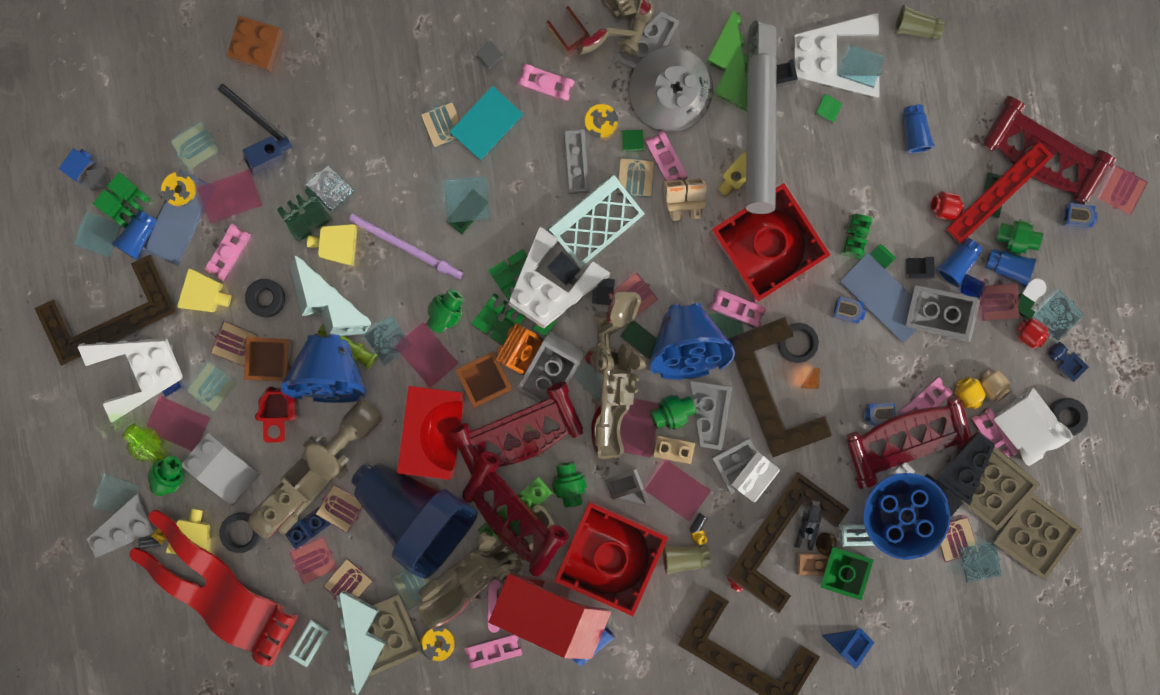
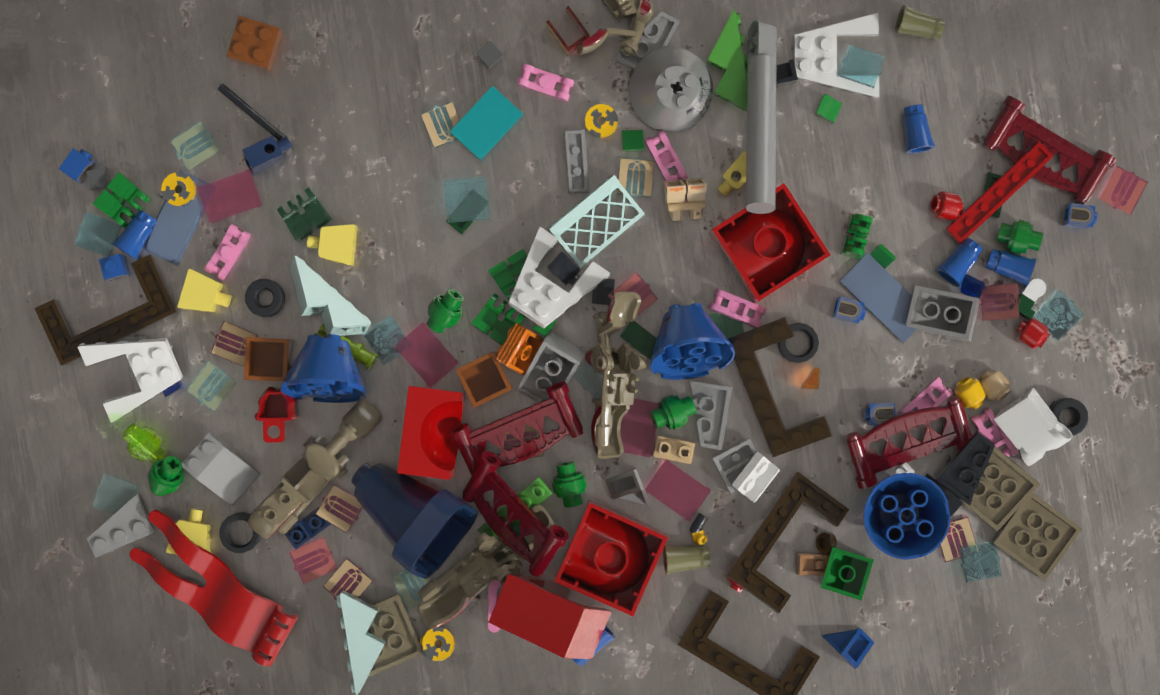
(114, 267): none -> blue brick
(153, 541): black arm -> none
(177, 423): clear pink piece -> none
(318, 627): light aqua tile -> none
(329, 188): piece -> none
(442, 266): lavender bar -> none
(493, 651): bright pink plate -> none
(809, 525): black hinge -> none
(844, 535): light aqua tile -> none
(920, 268): black panel -> none
(1071, 365): dark blue plate -> none

